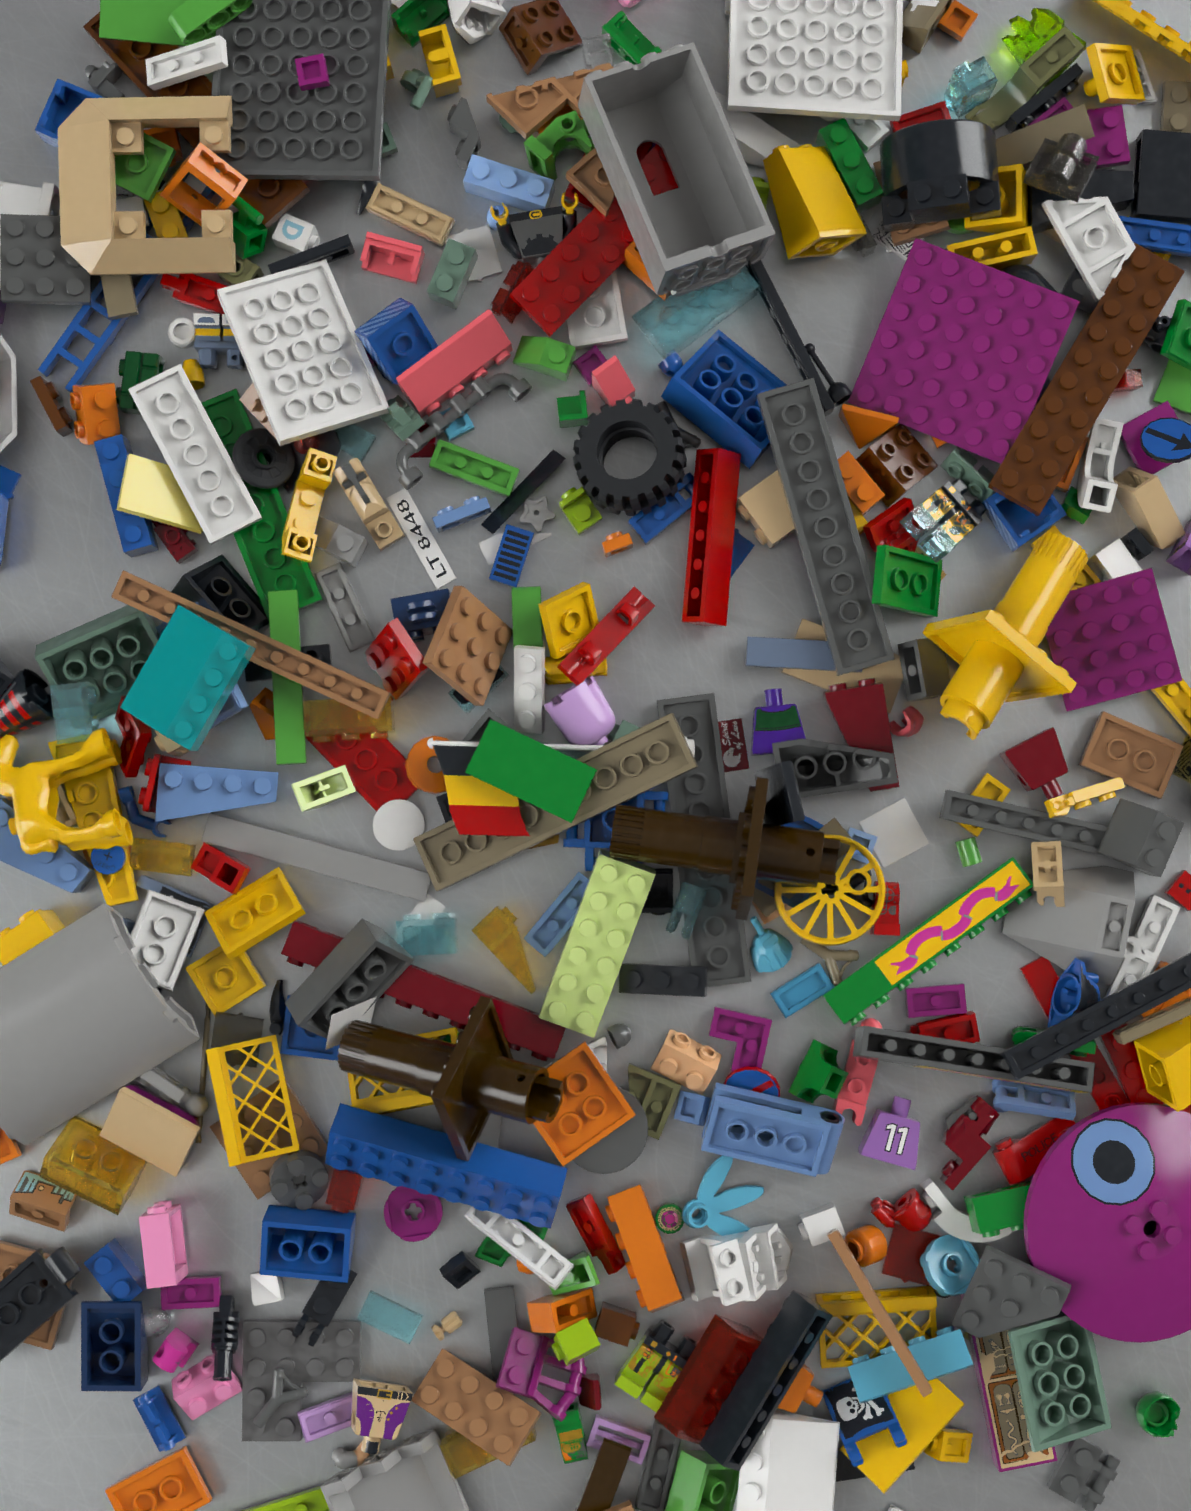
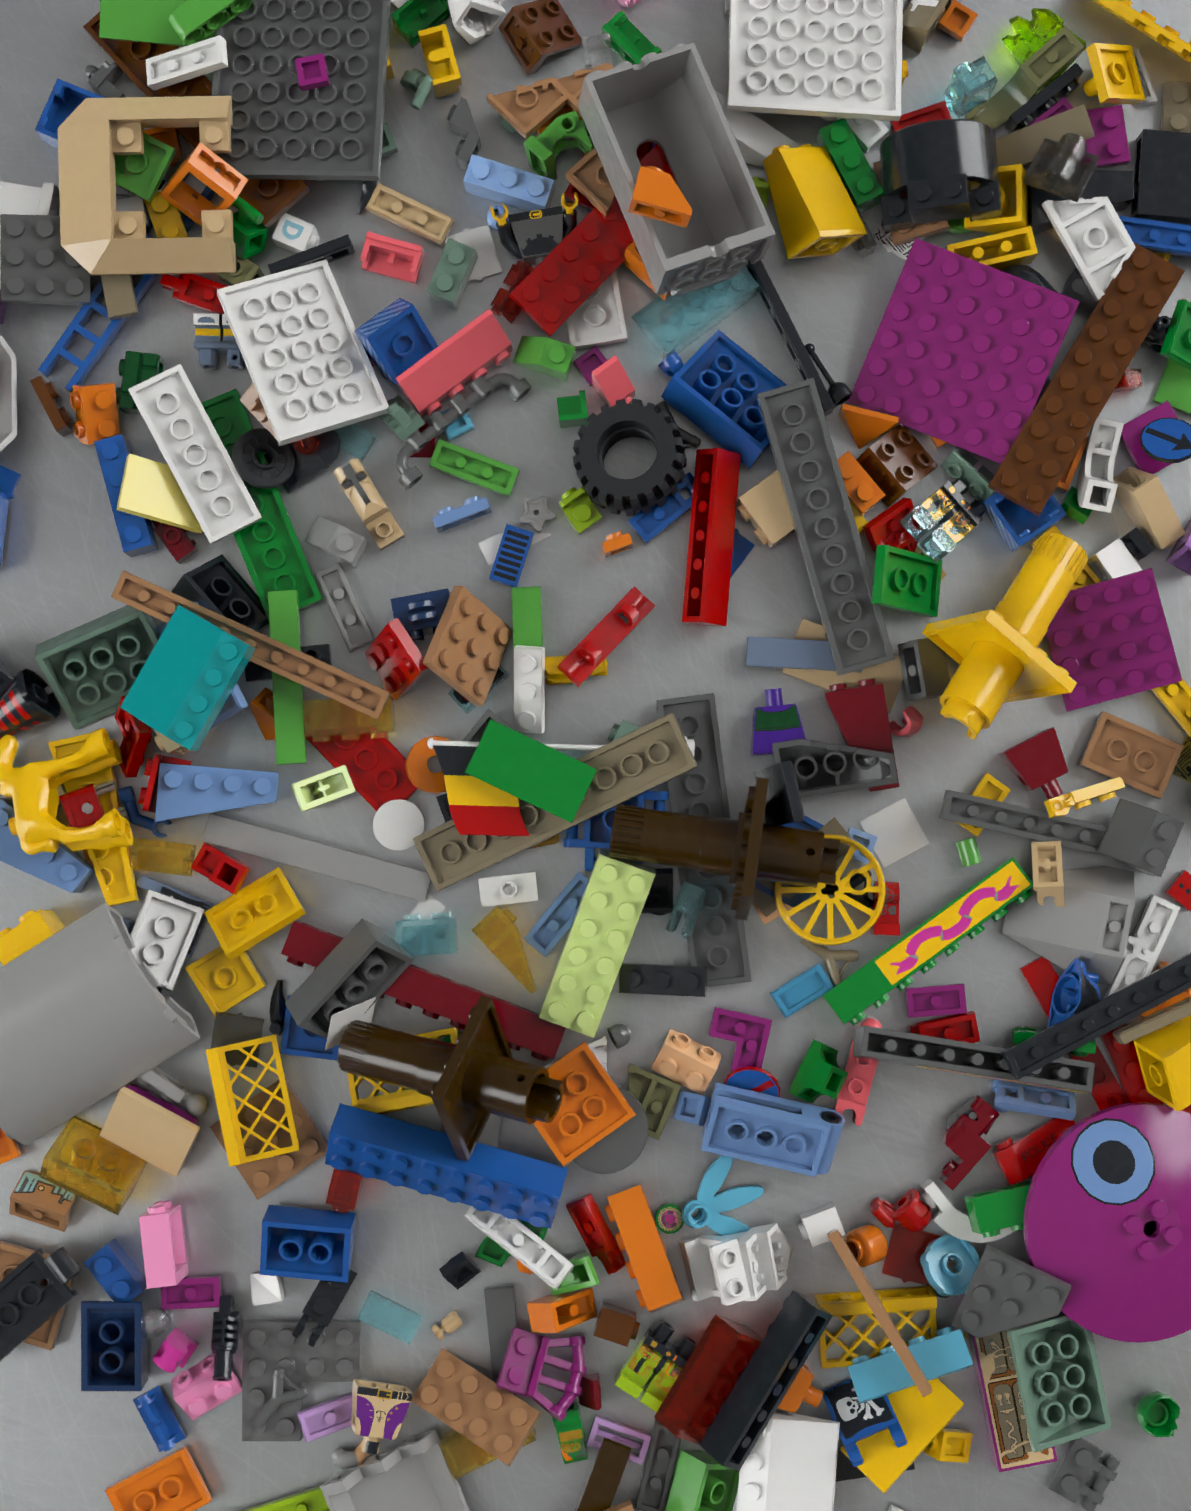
(73, 711): clear light blue brick -> none
(83, 805): none -> red piece
(108, 860): blue piece -> none
(182, 332): white tile -> none
(194, 373): yellow hose -> none
(203, 1065): dark tan piece -> none
(303, 1194): dark grey plate -> none
(305, 505): yellow slope -> none
(402, 1223): magenta plate -> none
(421, 538): white sticker -> none
(508, 889): none -> white plate
(523, 491): black sticker -> none
(568, 618): yellow tile -> none
(575, 1342): lime brick -> none
(582, 714): lavender cylinder -> none
(659, 198): none -> orange slope
(733, 745): dark red sticker -> none
(769, 949): medium azure piece -> none
(892, 1135): medium lavender torso -> none

